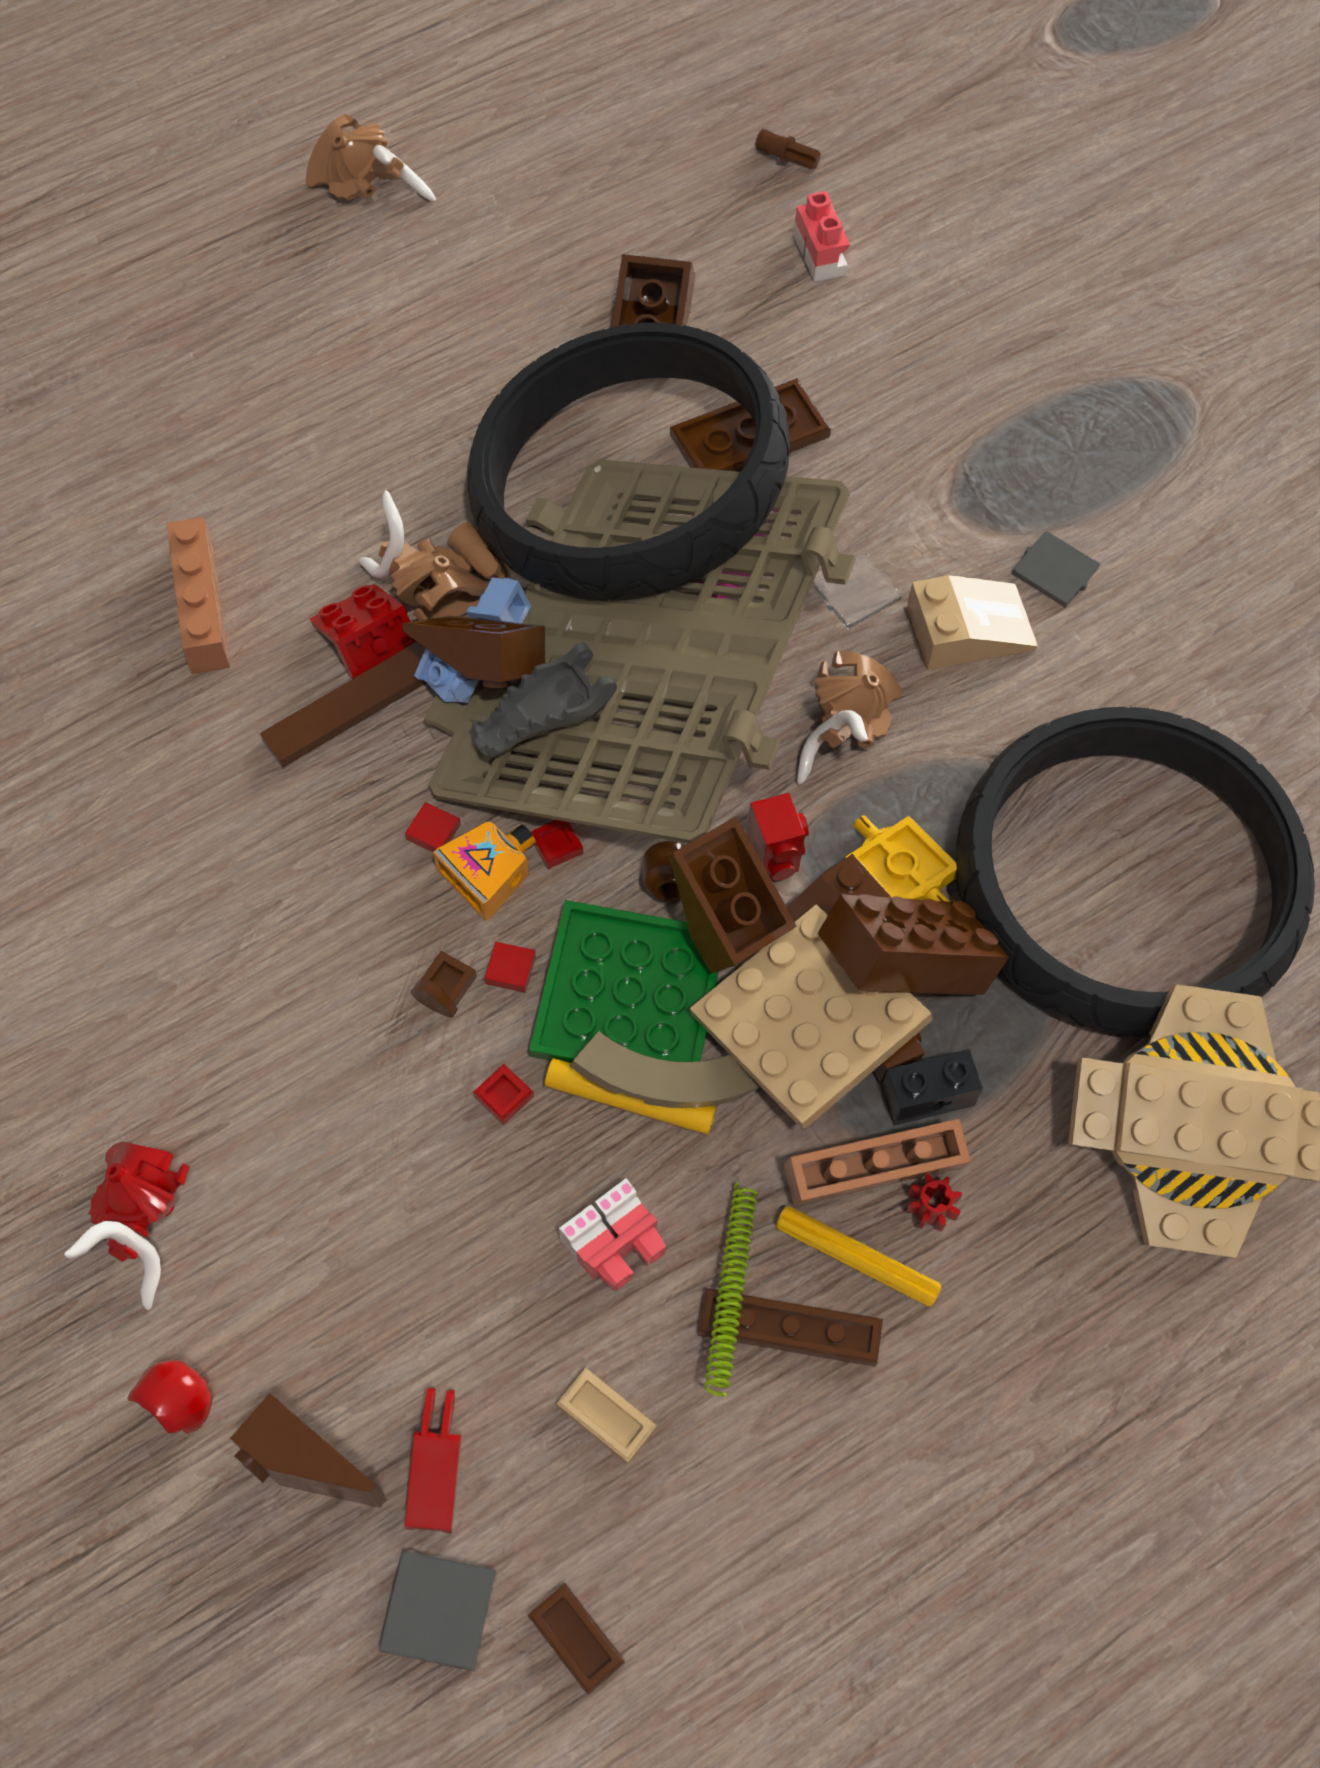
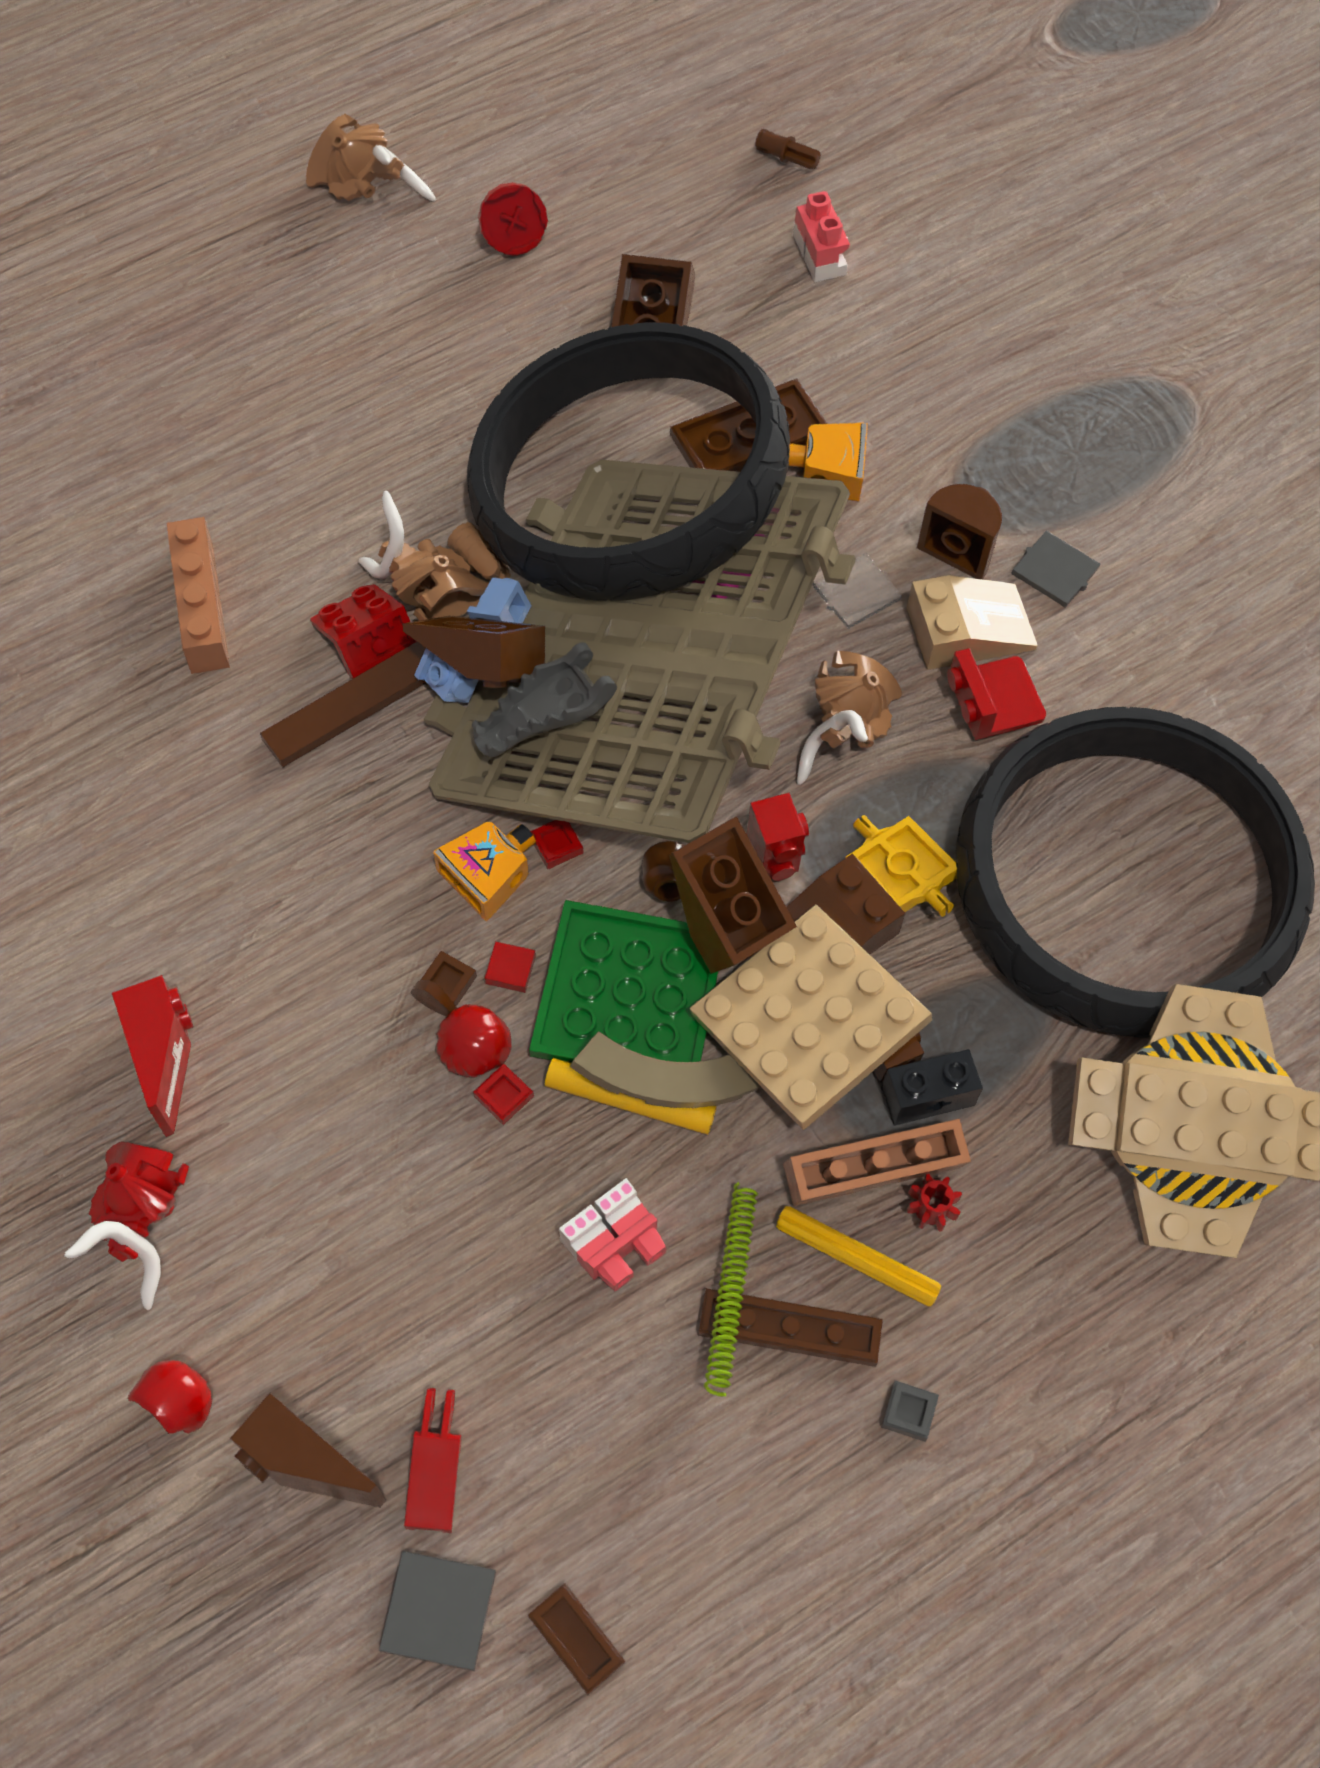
(159, 1044): none -> red slope
(432, 827): red tile -> none
(473, 1041): none -> red hair
(512, 218): none -> red tile
(606, 1416): tan tile -> none
(833, 454): none -> light orange torso
(910, 1411): none -> dark grey tile
(912, 945): reddish brown brick -> none
(961, 528): none -> reddish brown brick
(995, 694): none -> red bracket

